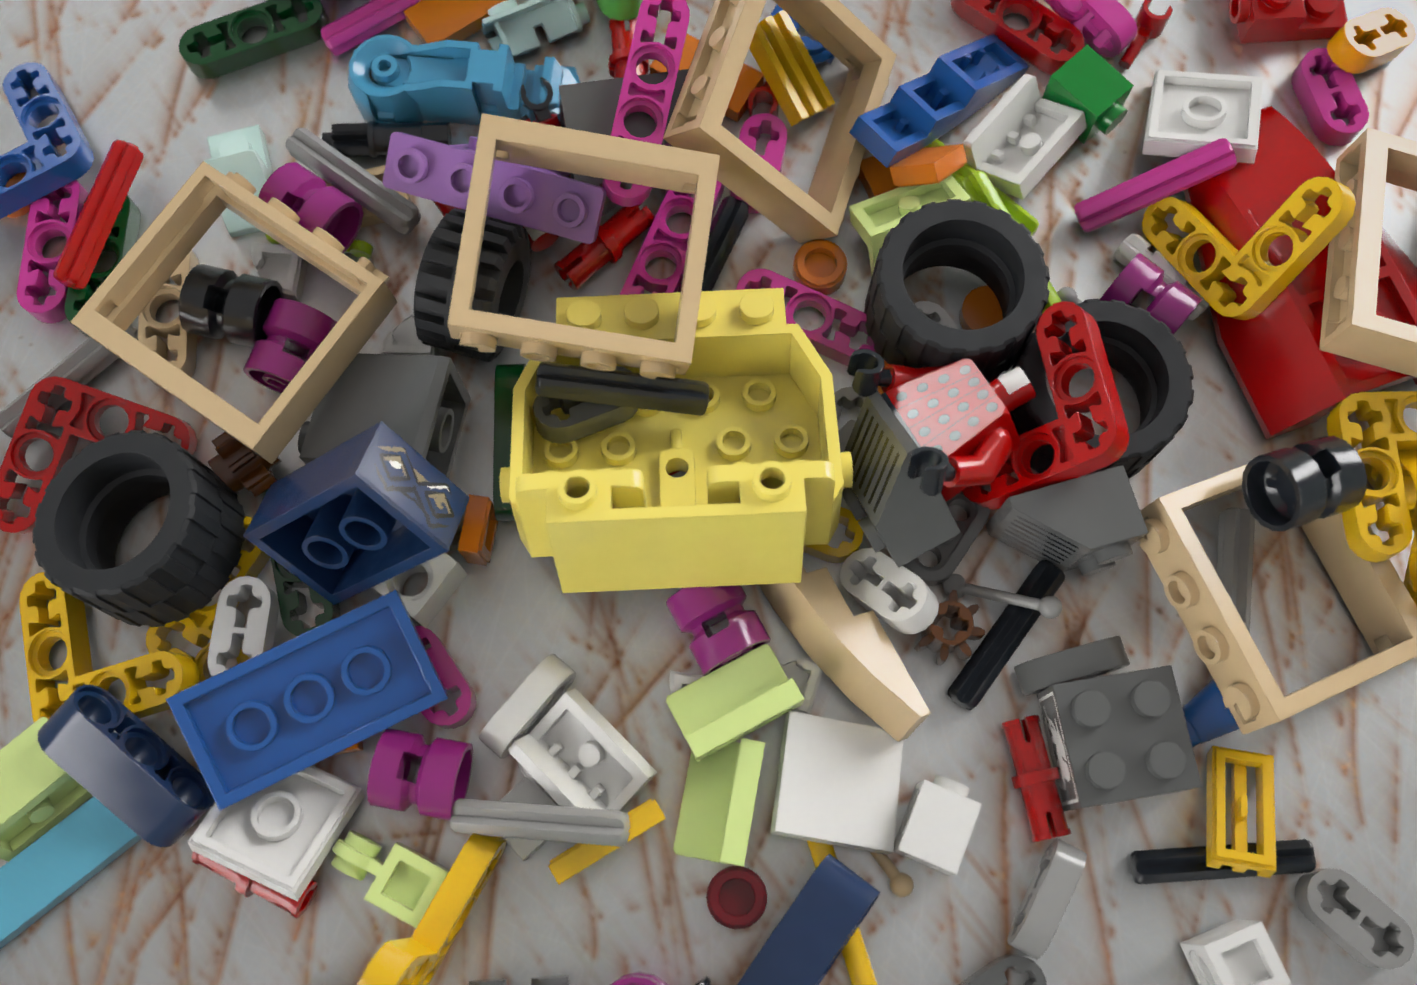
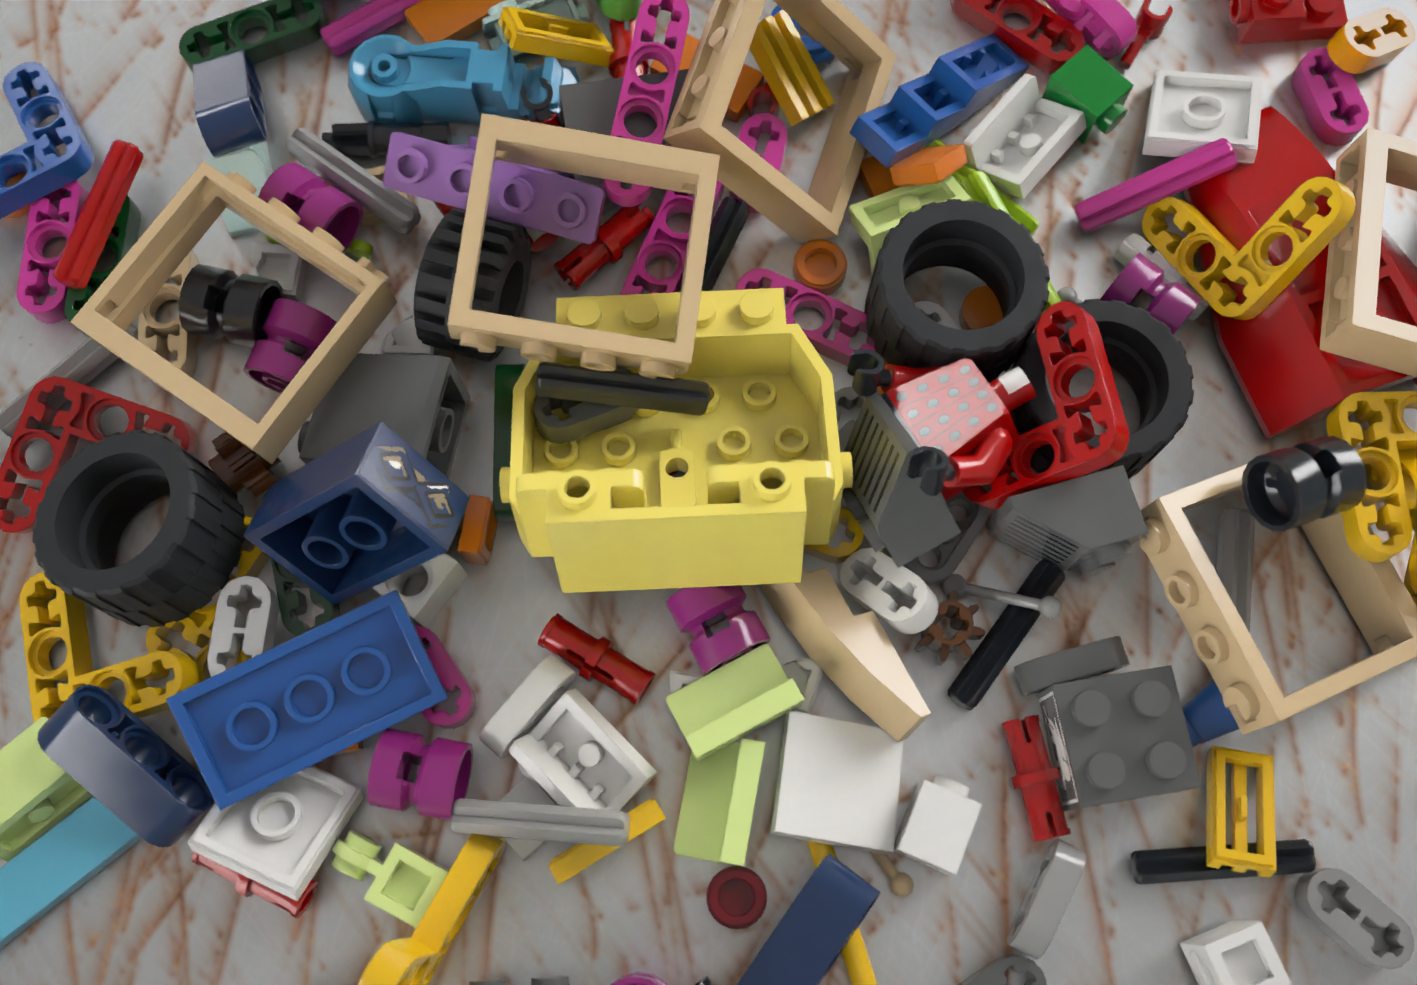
(229, 103): none -> dark blue beam
(555, 36): none -> yellow tile
(596, 659): none -> red pin

